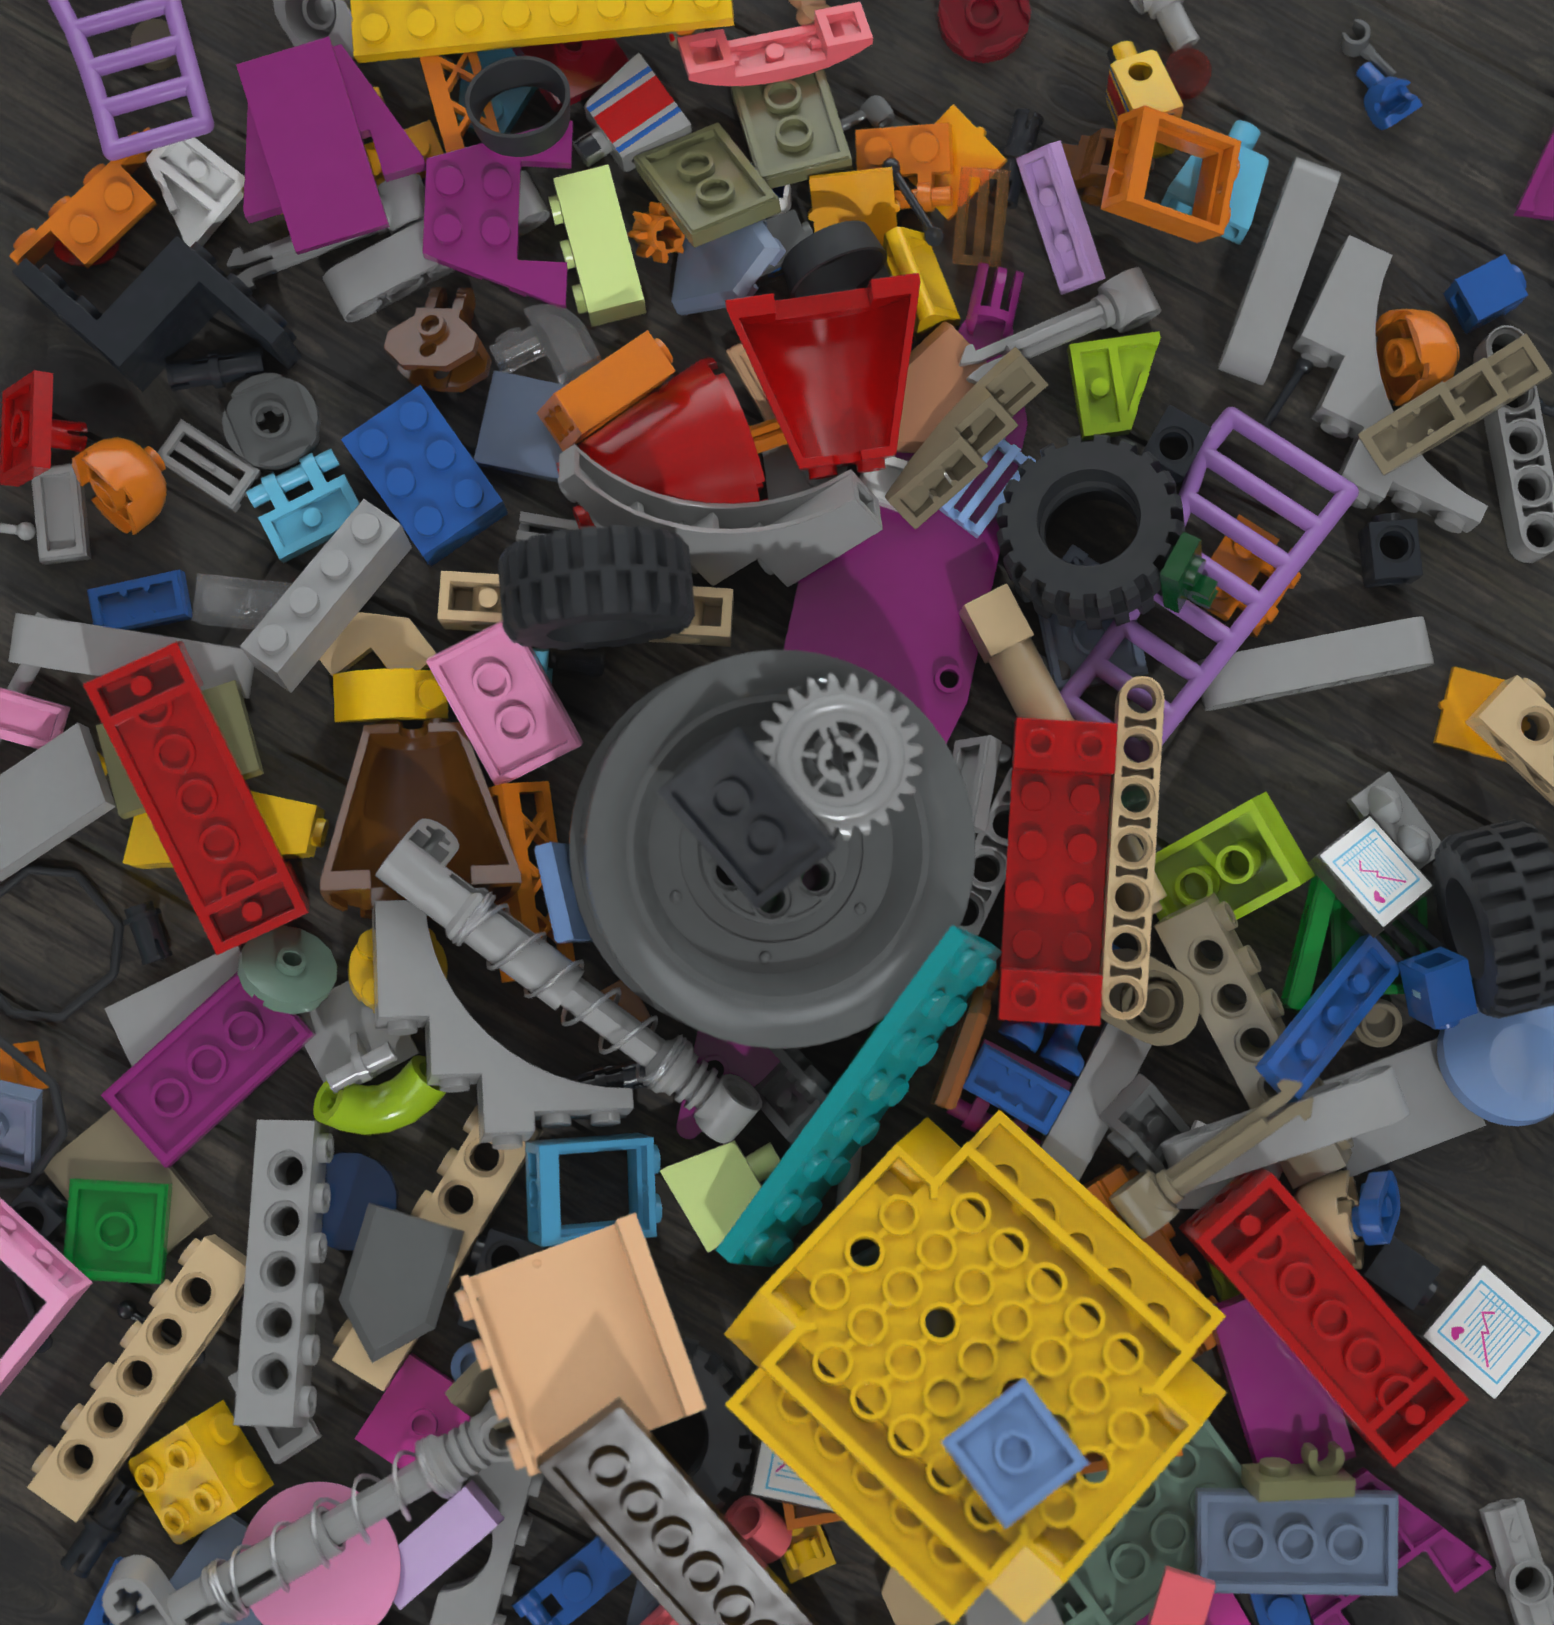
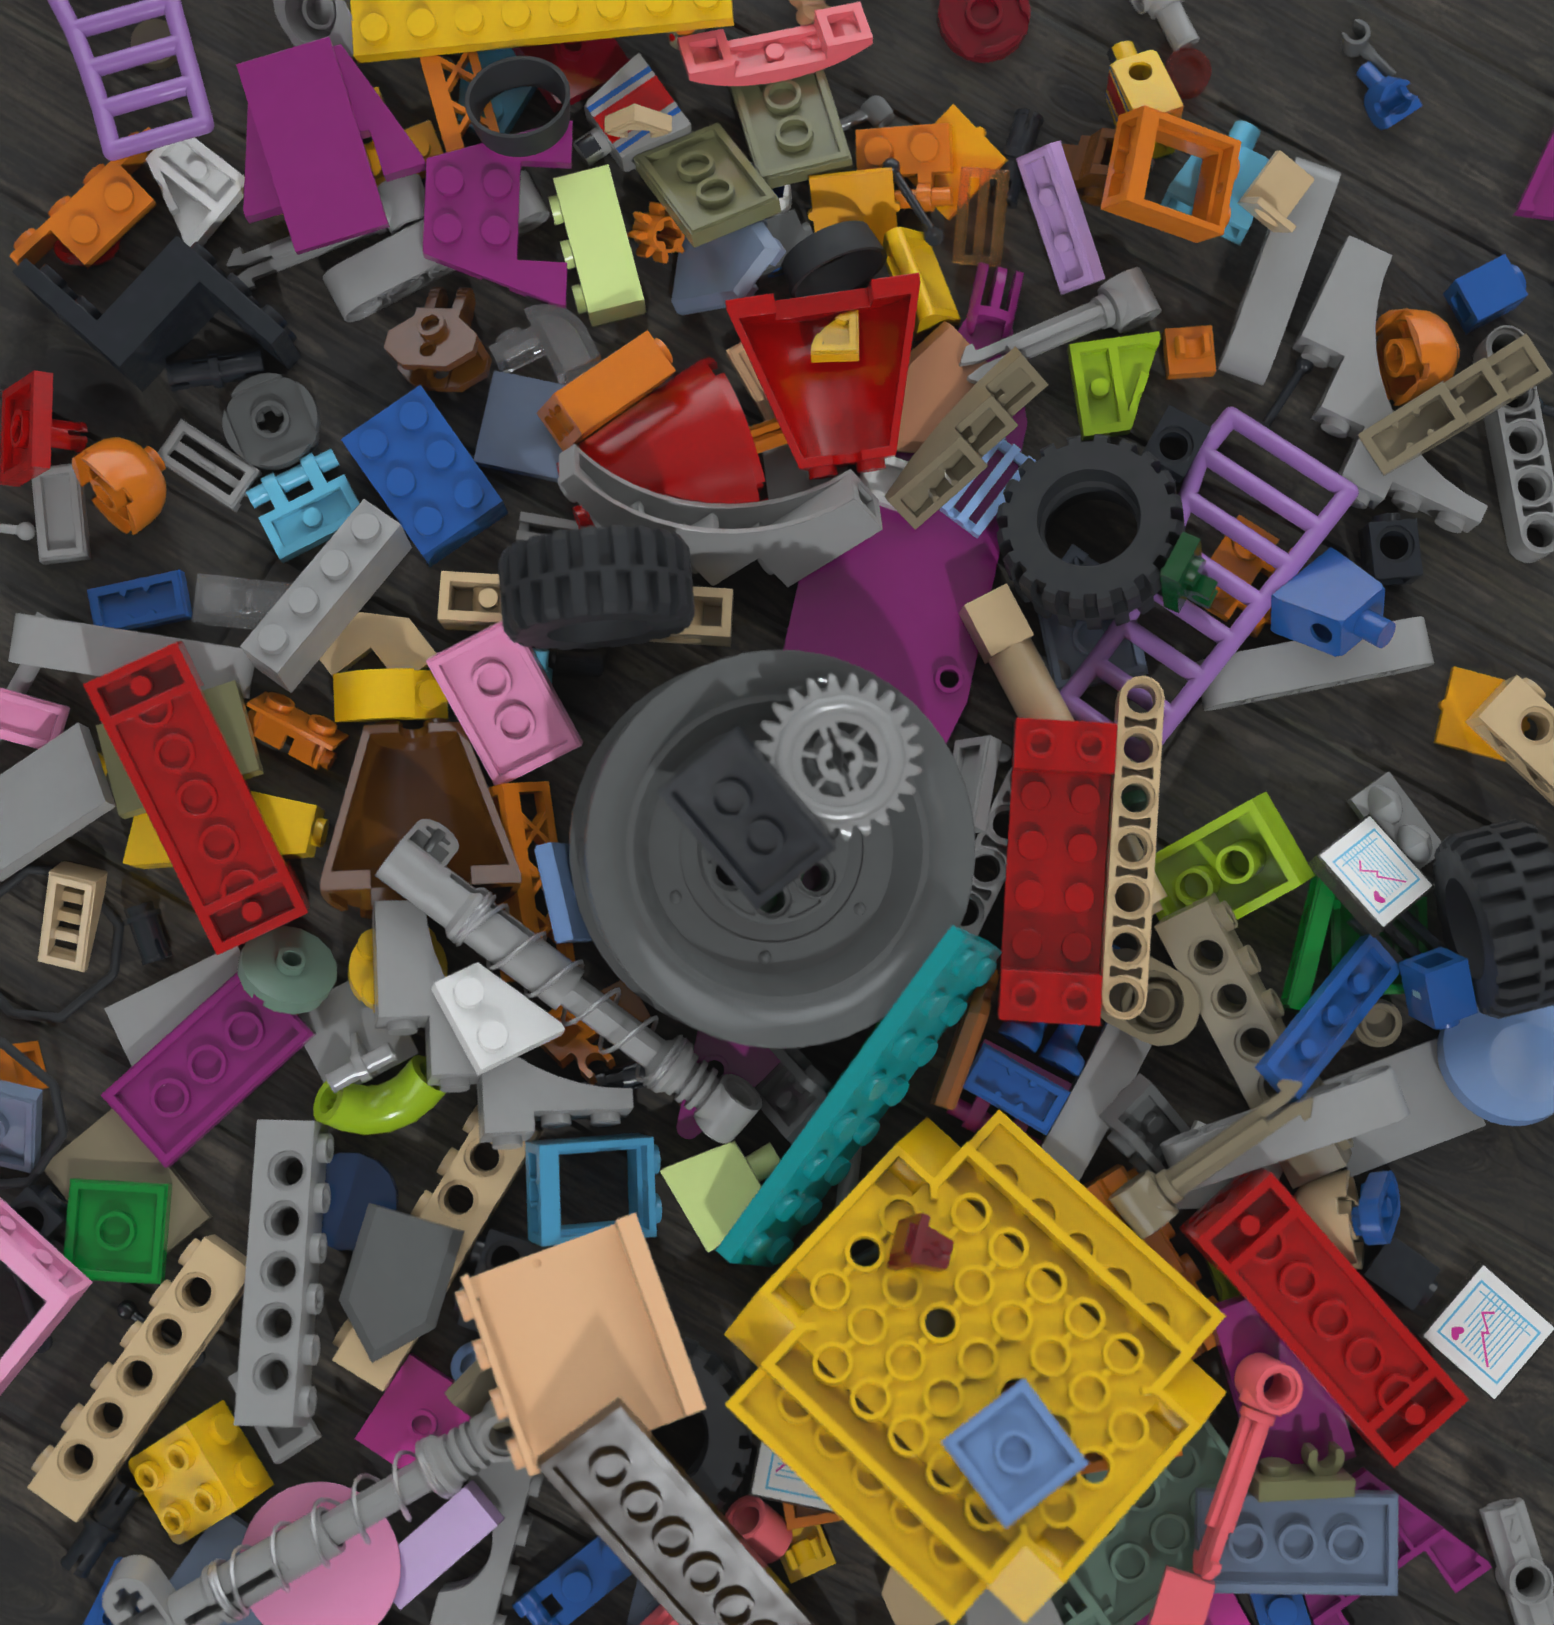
(94, 884): none -> tan slope
(314, 735): none -> orange hinge
(492, 1017): none -> white wing
(576, 1045): none -> orange plate
(638, 118): none -> tan tile
(838, 340): none -> yellow tile
(919, 1246): none -> dark red brick
(1189, 352): none -> orange tile
(1256, 1417): none -> coral piece
(1276, 192): none -> tan bracket
(1332, 606): none -> blue torso

